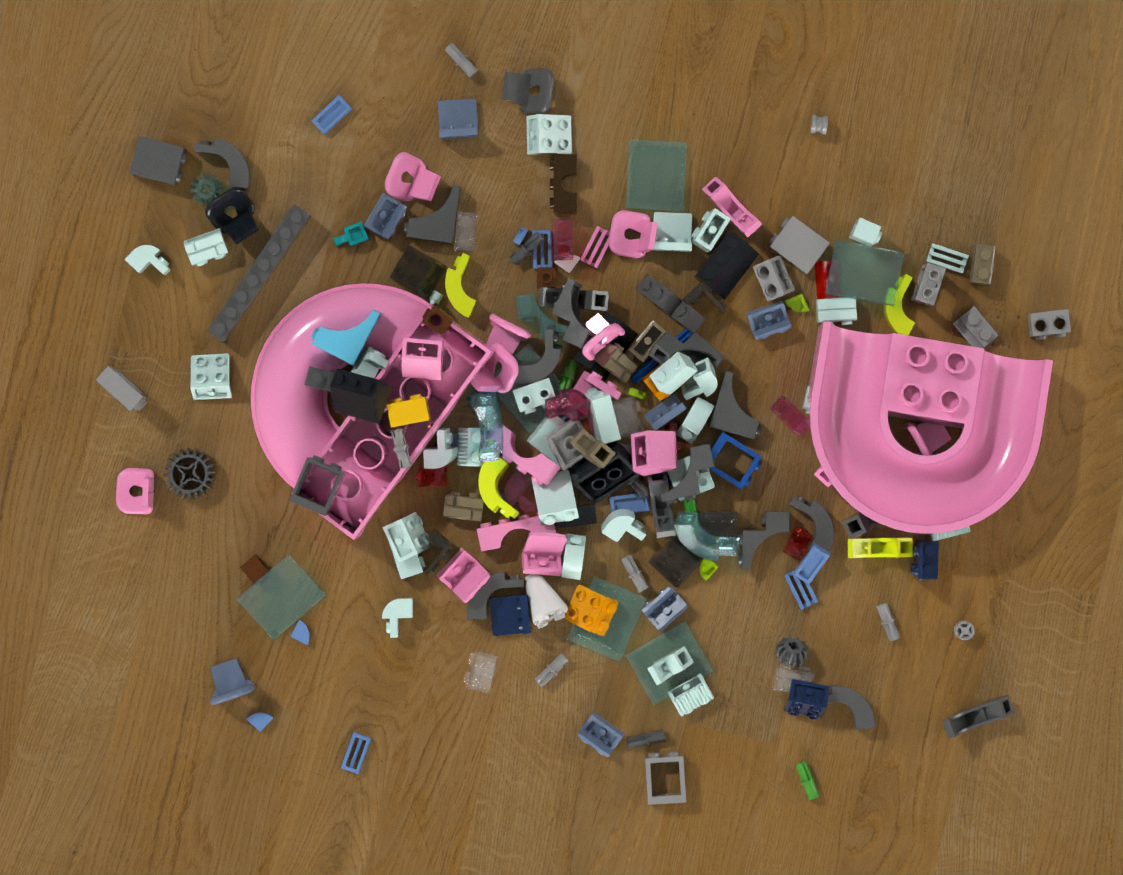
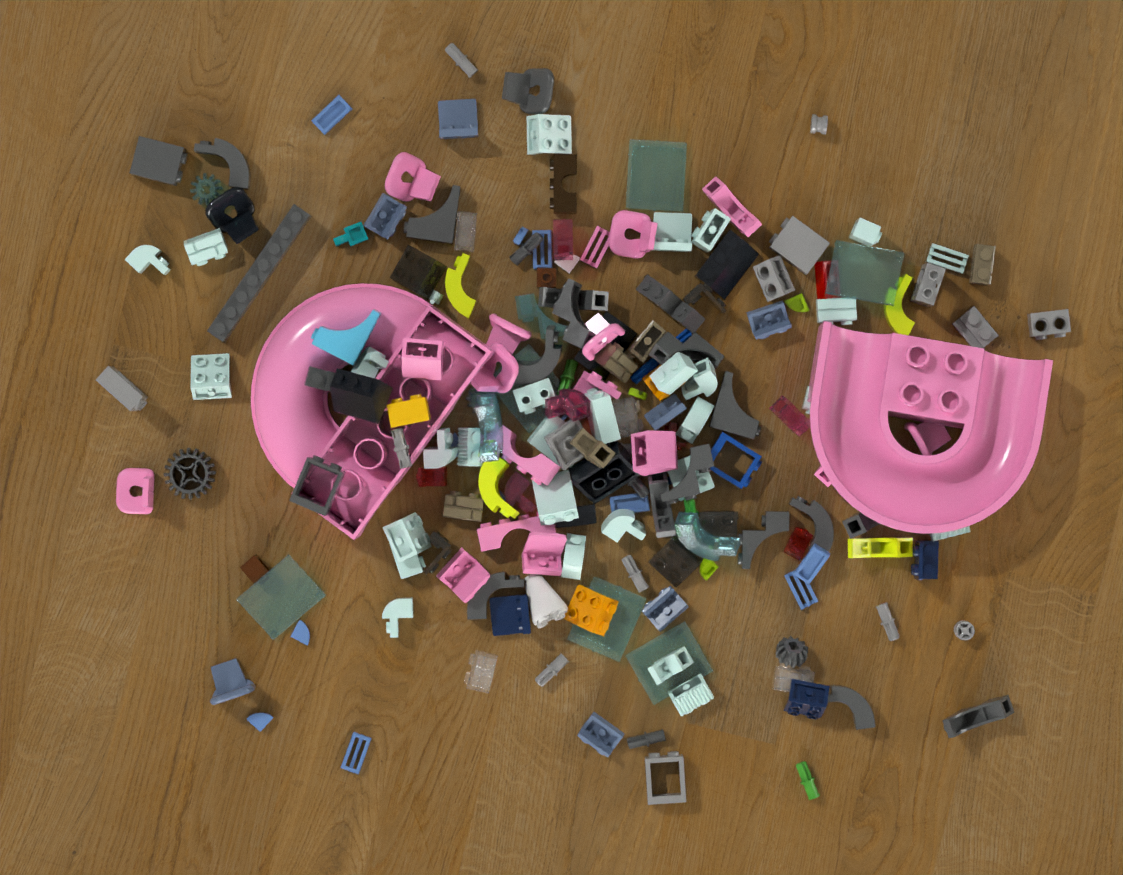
(445, 324): reddish brown brick -> none

